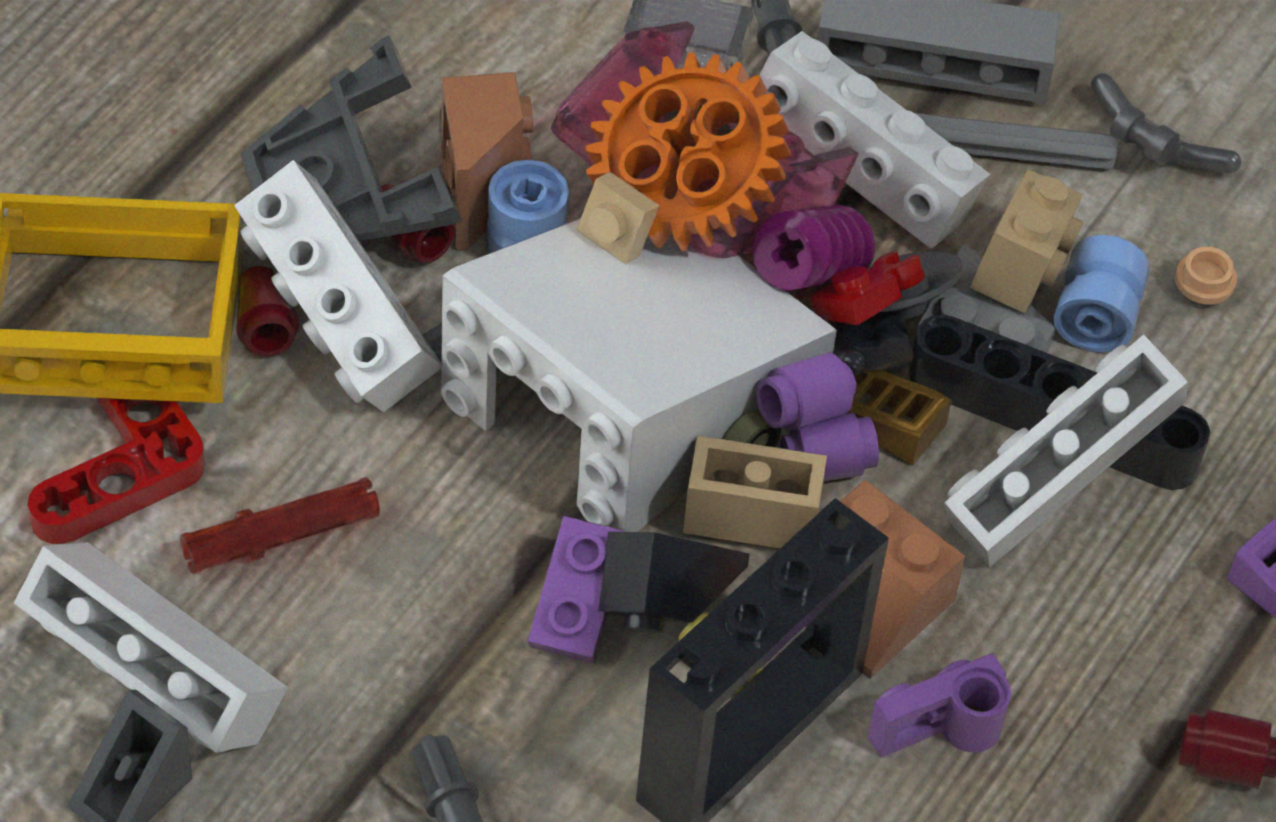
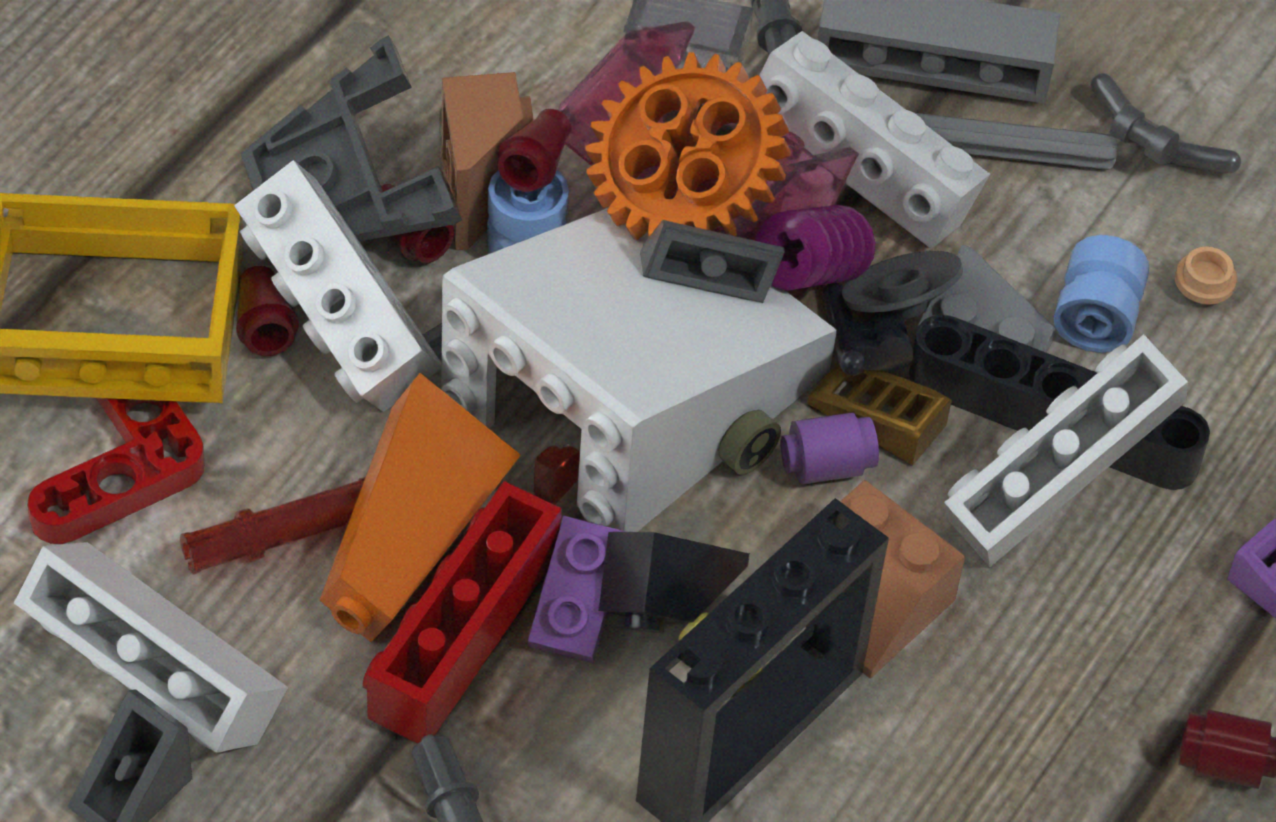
(416, 499): none -> orange slope
(462, 614): none -> red brick
(533, 153): none -> dark red cone
(556, 472): none -> clear red tile
(617, 217): tan plate -> none
(710, 261): none -> dark grey slope
(751, 491): tan brick -> none
(806, 392): medium lavender brick -> none
(862, 293): red plate -> none
(939, 705): medium lavender plate -> none
(1029, 241): tan brick -> none

